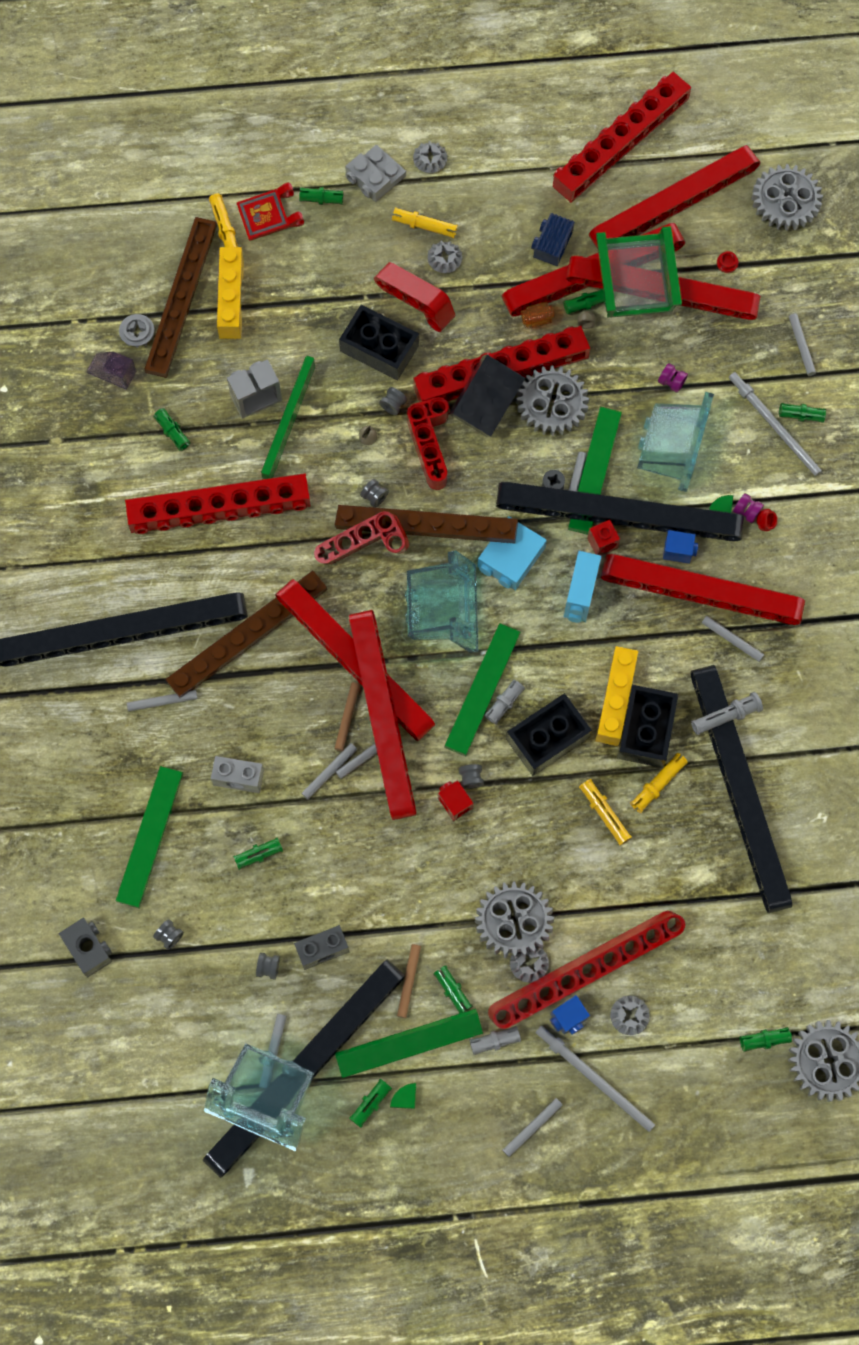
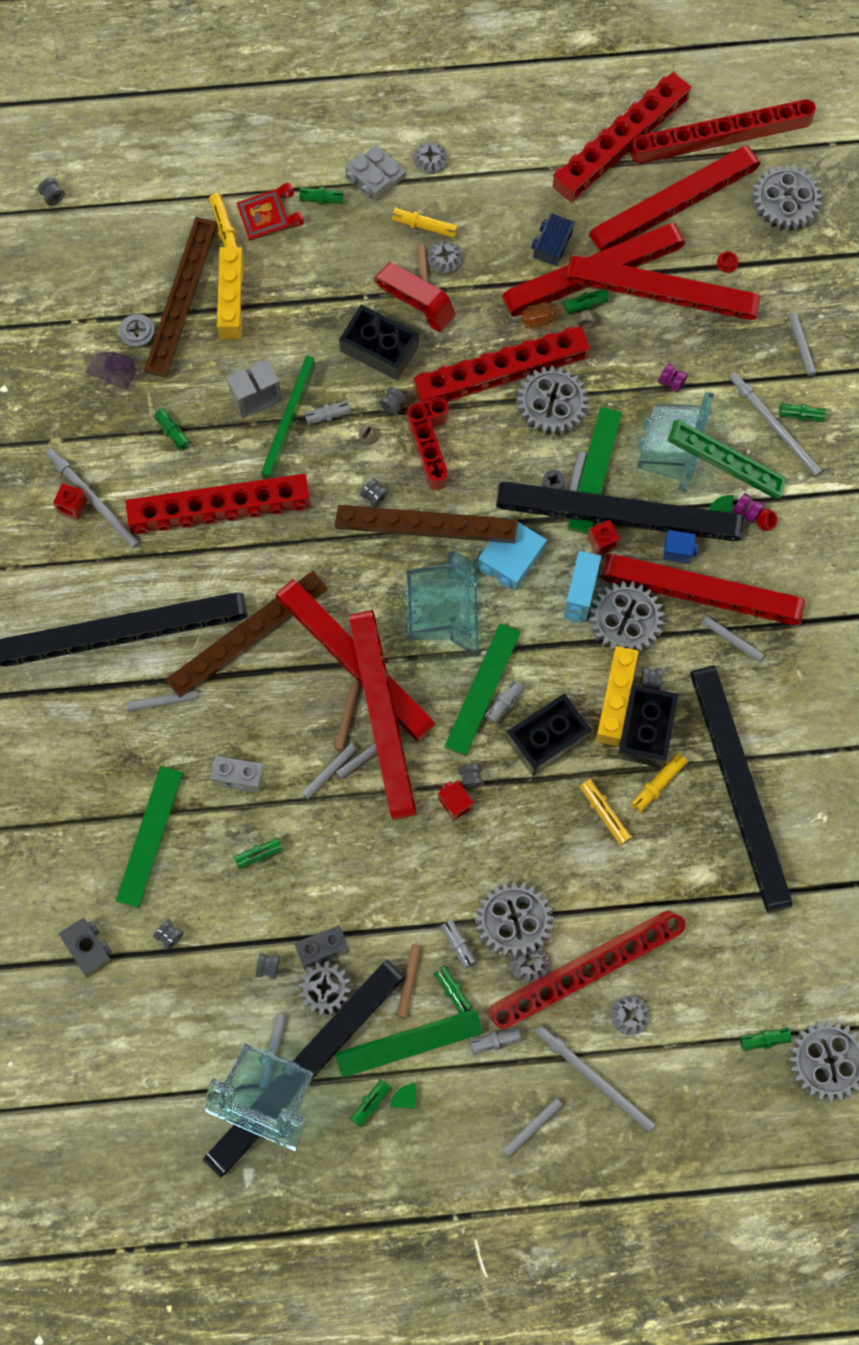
(51, 191): none -> dark grey wheel
(64, 467): none -> light grey bar
(70, 501): none -> red brick
(311, 986): none -> light grey gear
(327, 412): none -> light grey pin
(358, 542): red beam -> none
(422, 262): none -> medium nougat bar
(458, 944): none -> light grey pin
(486, 395): black brick -> none
(569, 1016): blue brick -> none
(606, 609): none -> light grey gear
(639, 274): piece -> none
(651, 678): none -> dark grey wheel
(713, 130): none -> red beam
(726, 459): none -> green tile
(736, 710): light grey pin -> none

